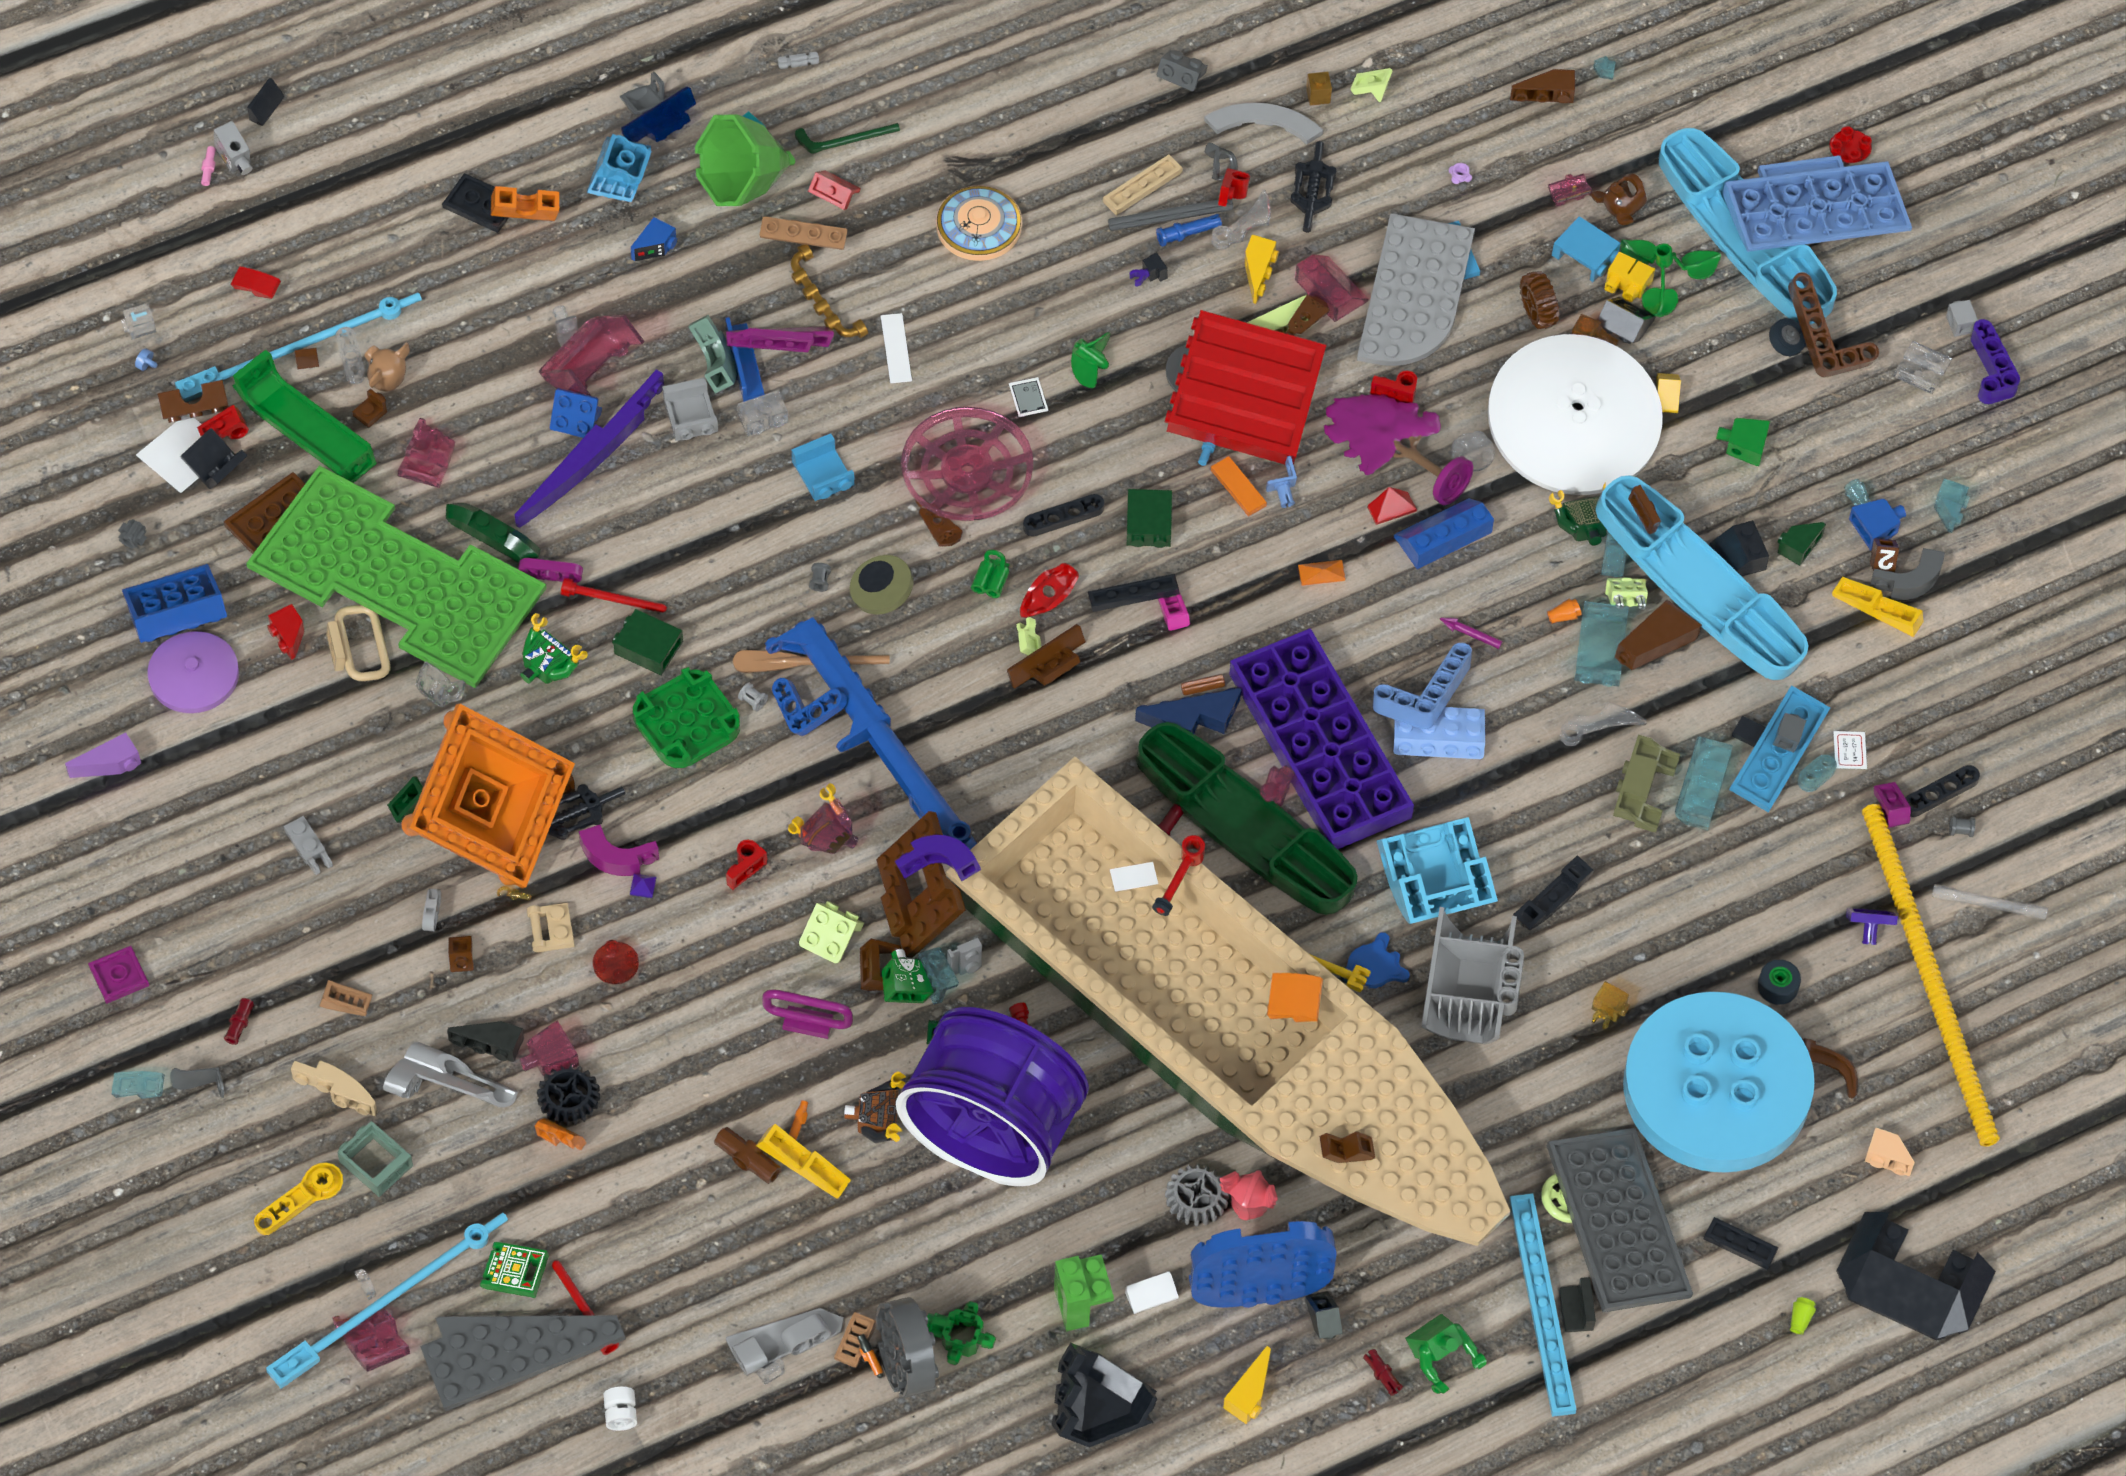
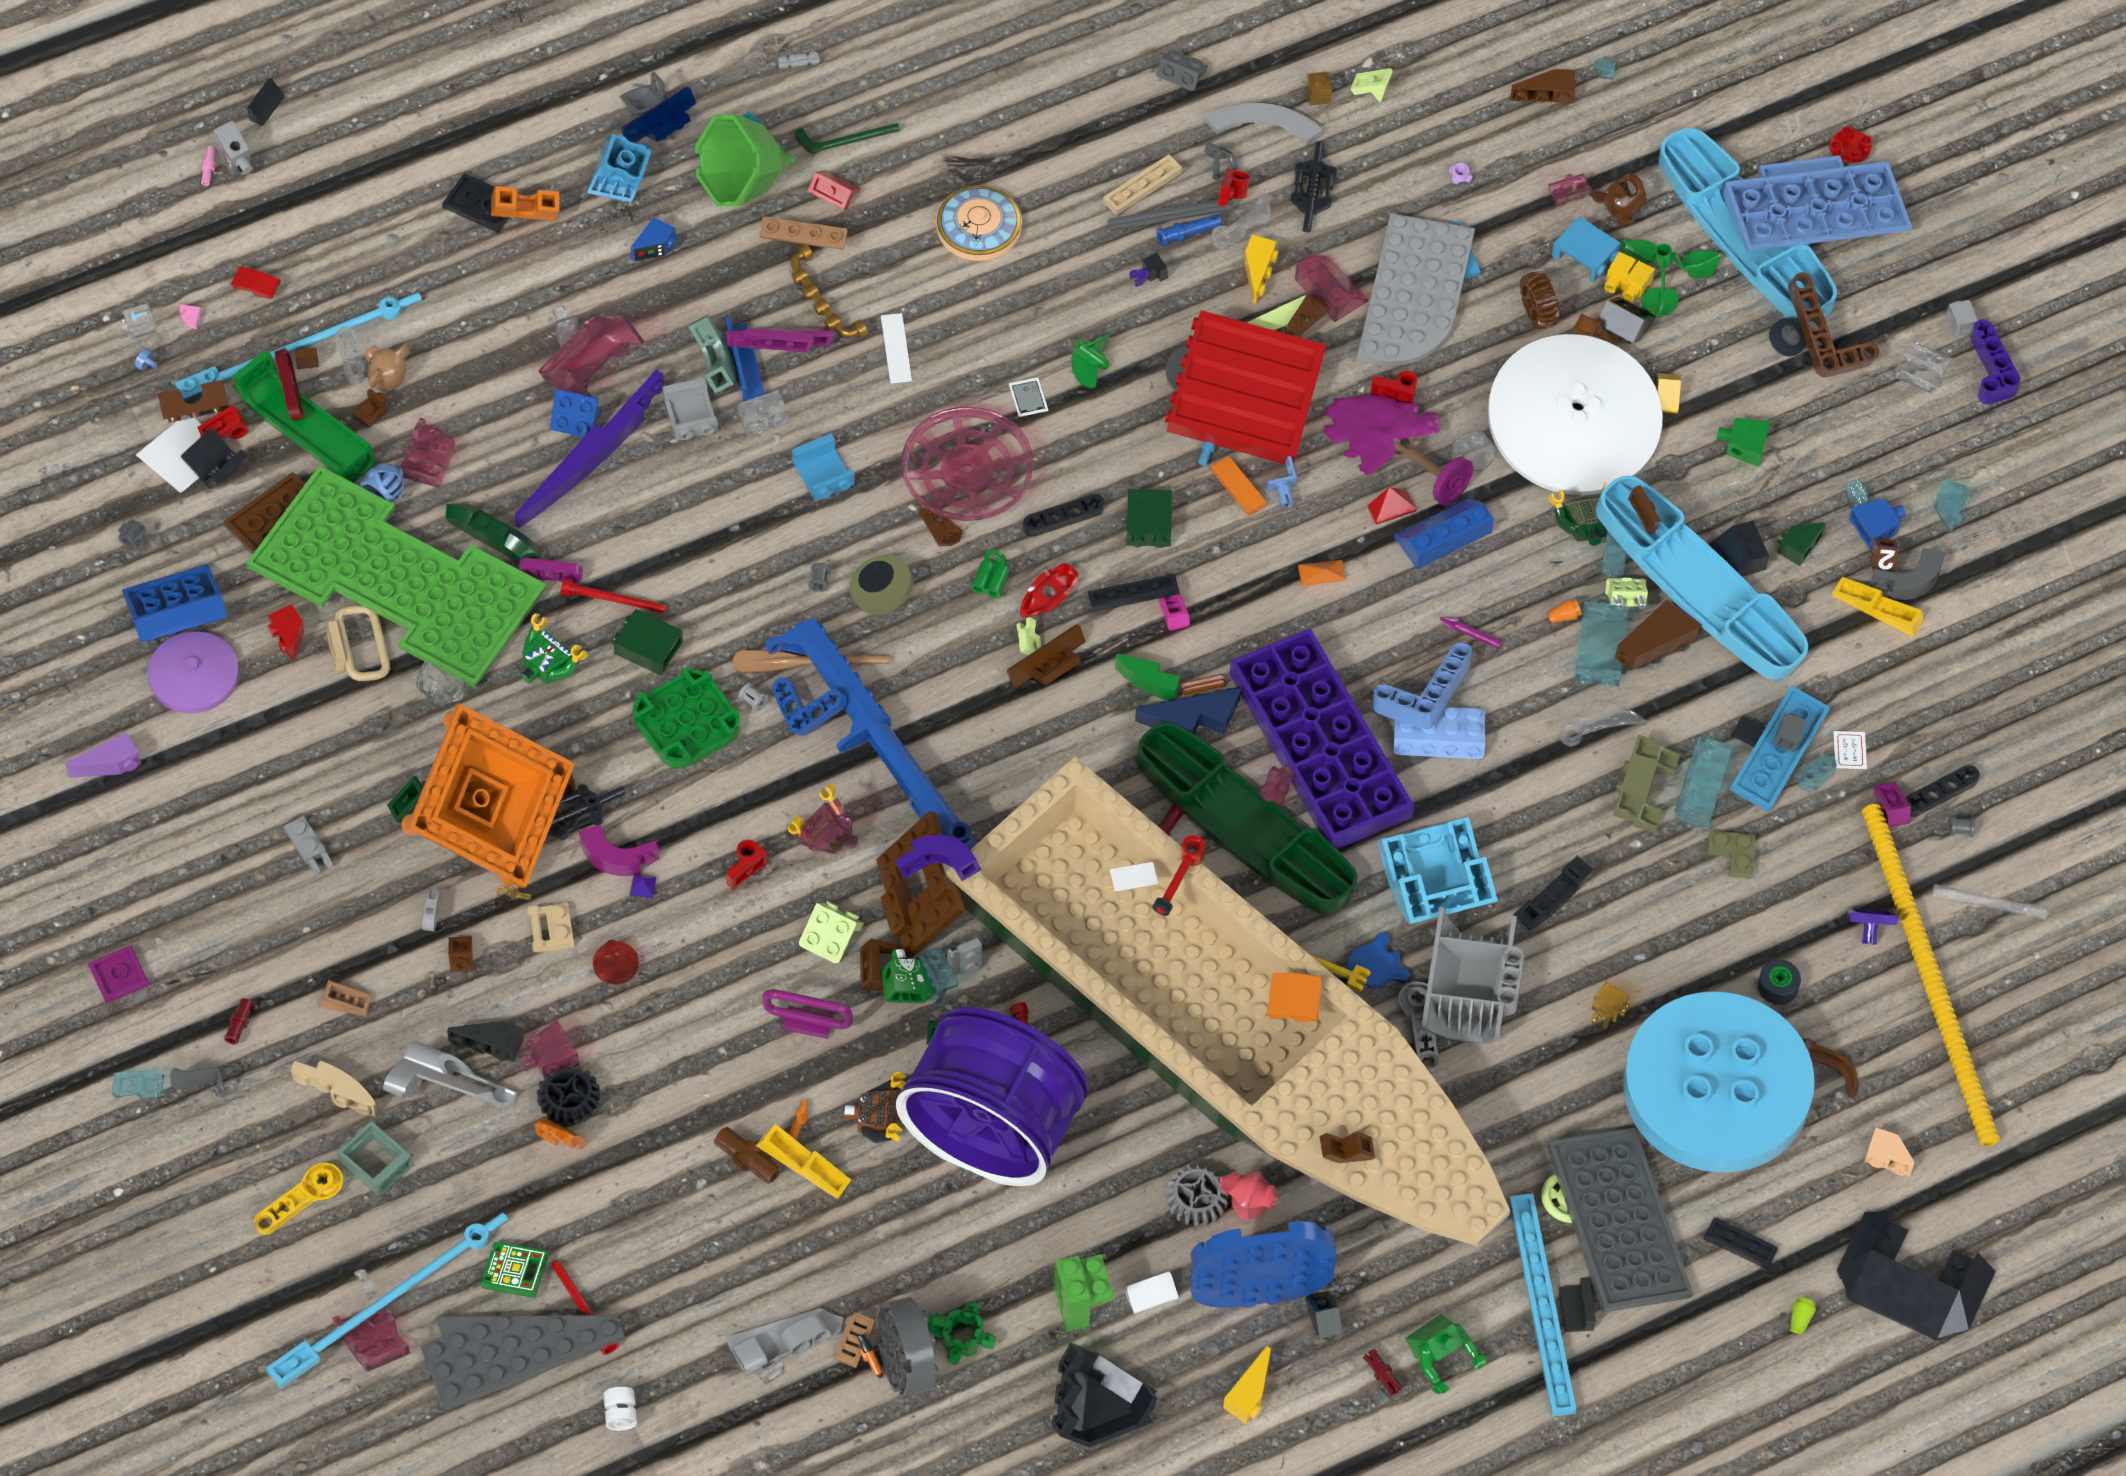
(190, 315): none -> bright pink tile
(289, 384): none -> dark red beam
(385, 481): none -> medium blue helmet
(1148, 677): none -> green slope
(1415, 1013): none -> light grey beam
(1737, 847): none -> olive plate

